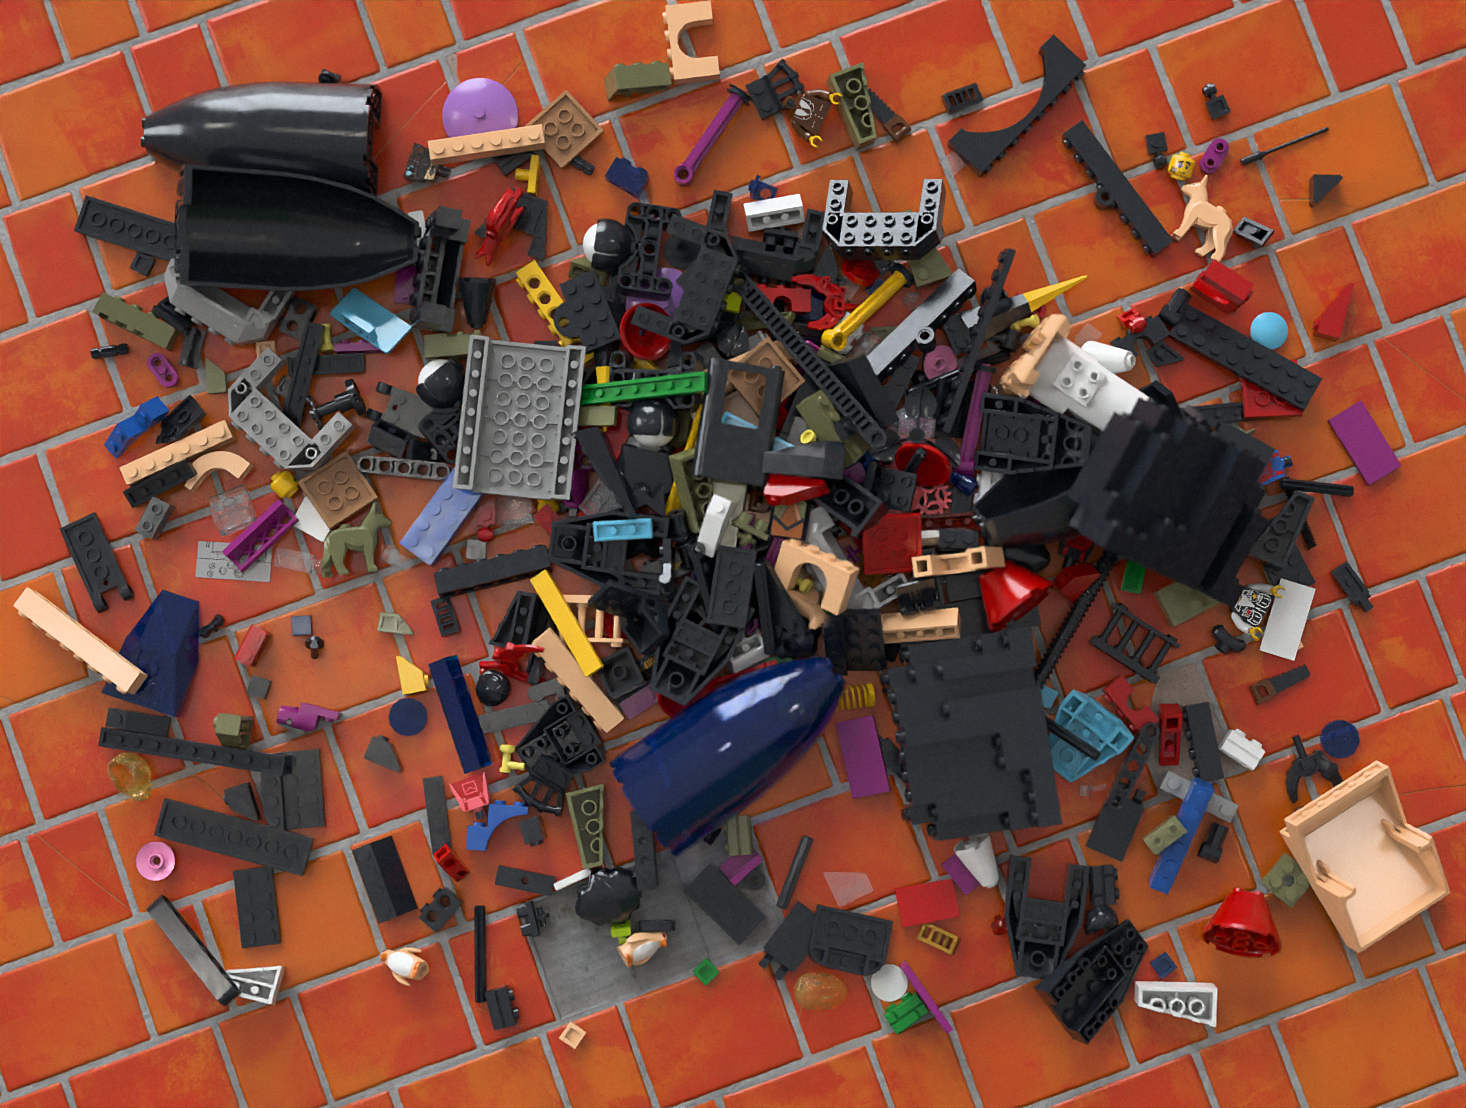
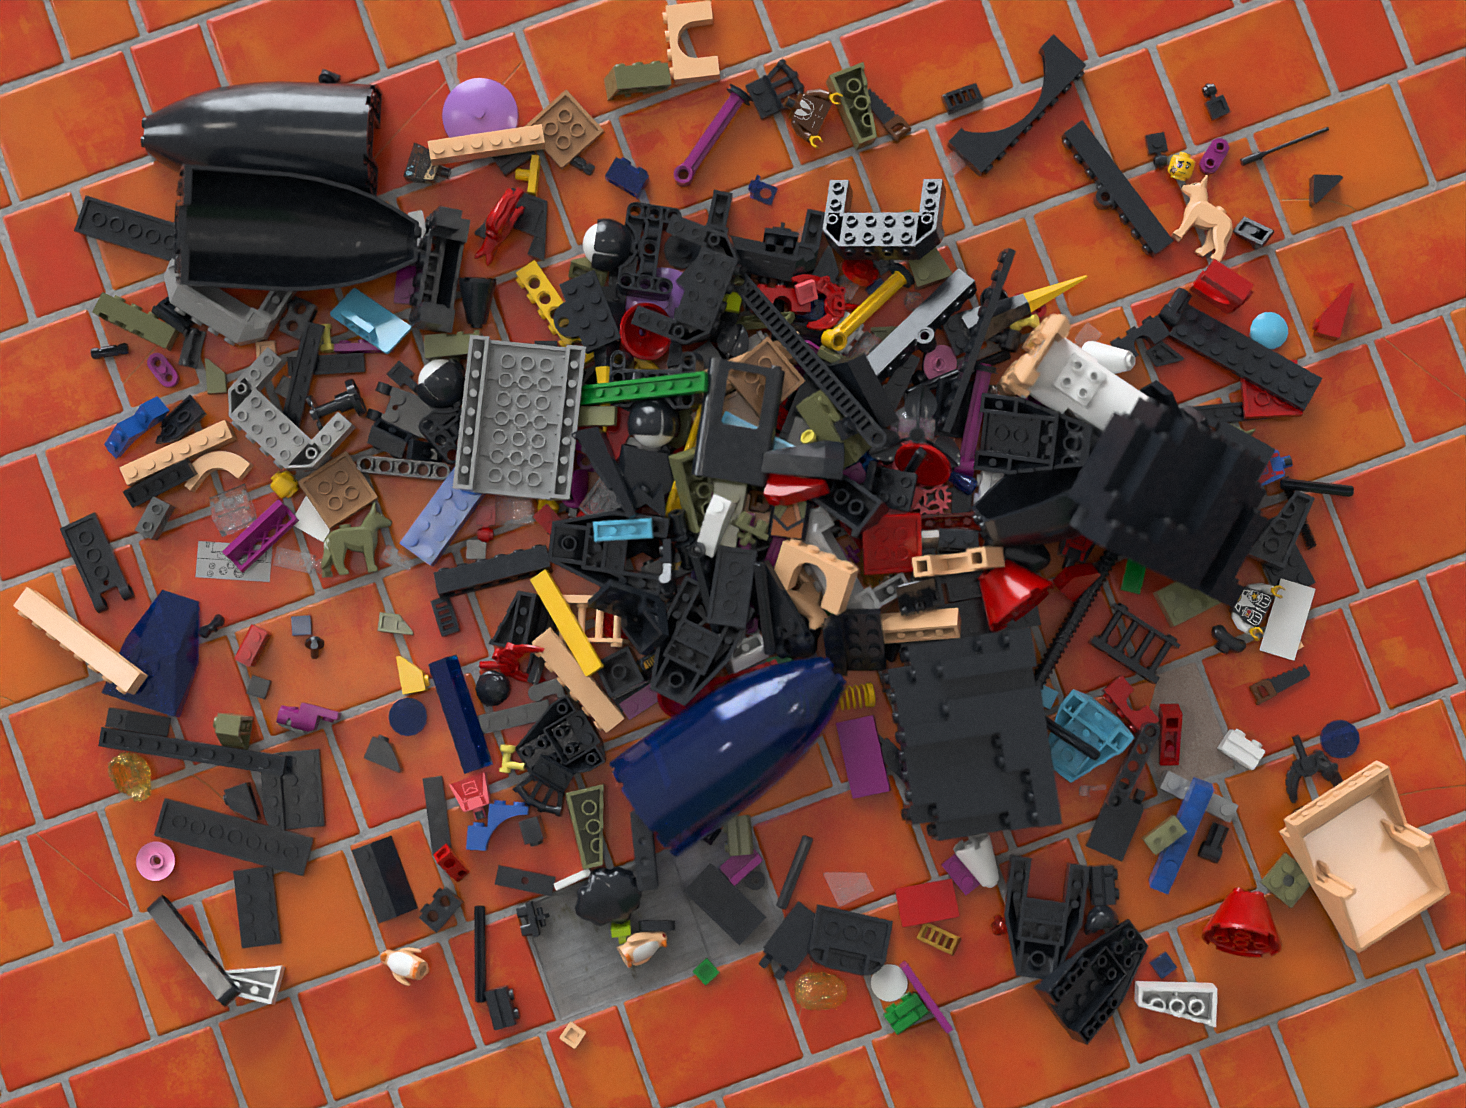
(142, 264): black tile -> none
(402, 375): none -> black plate
(774, 212): white brick -> none
(804, 585): light yellow piece -> none
(806, 291): none -> coral tile
(1133, 320): red plate -> none
(1202, 741): black brick -> none
(1352, 586): black hinge -> none
(1364, 443): magenta tile -> none

